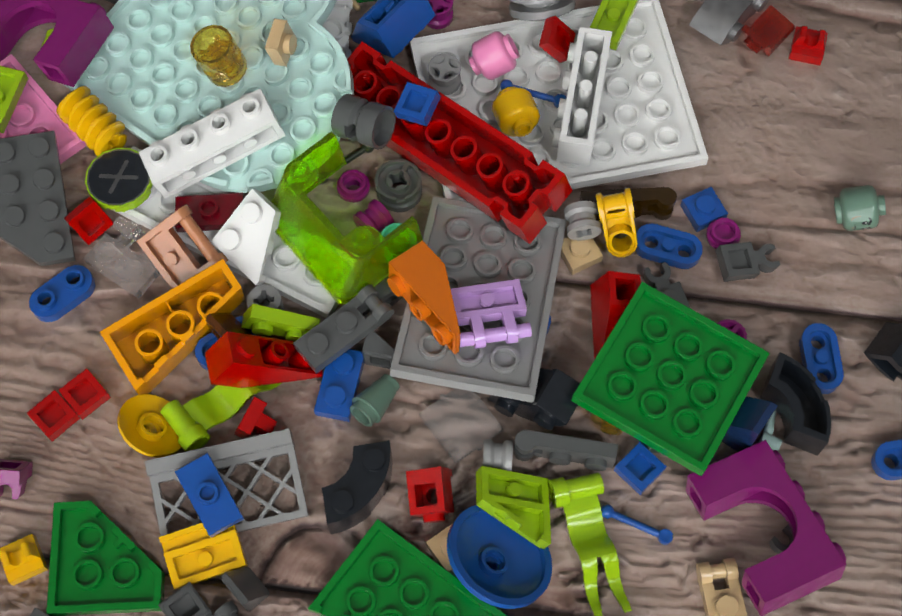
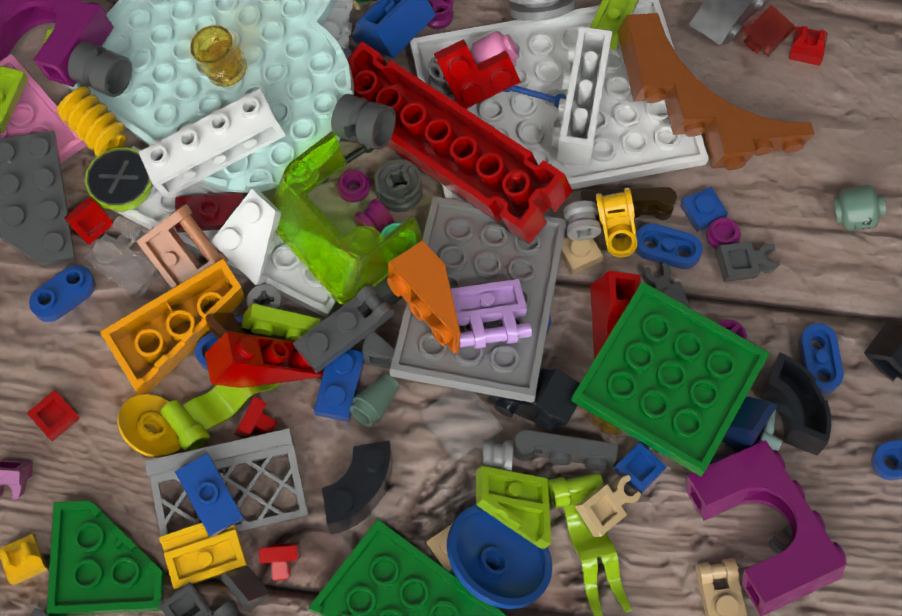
(84, 394): red plate -> none
(100, 68): none -> dark grey wheel
(280, 556): none -> red tile
(281, 42): tan plate -> none
(417, 104): blue plate -> none
(420, 487): red brick -> none
(475, 82): none -> red plate
(514, 111): yellow head -> none
(556, 38): red plate -> none
(603, 506): none -> tan plate
(664, 536): blue hinge -> none
(692, 107): none -> dark orange arch

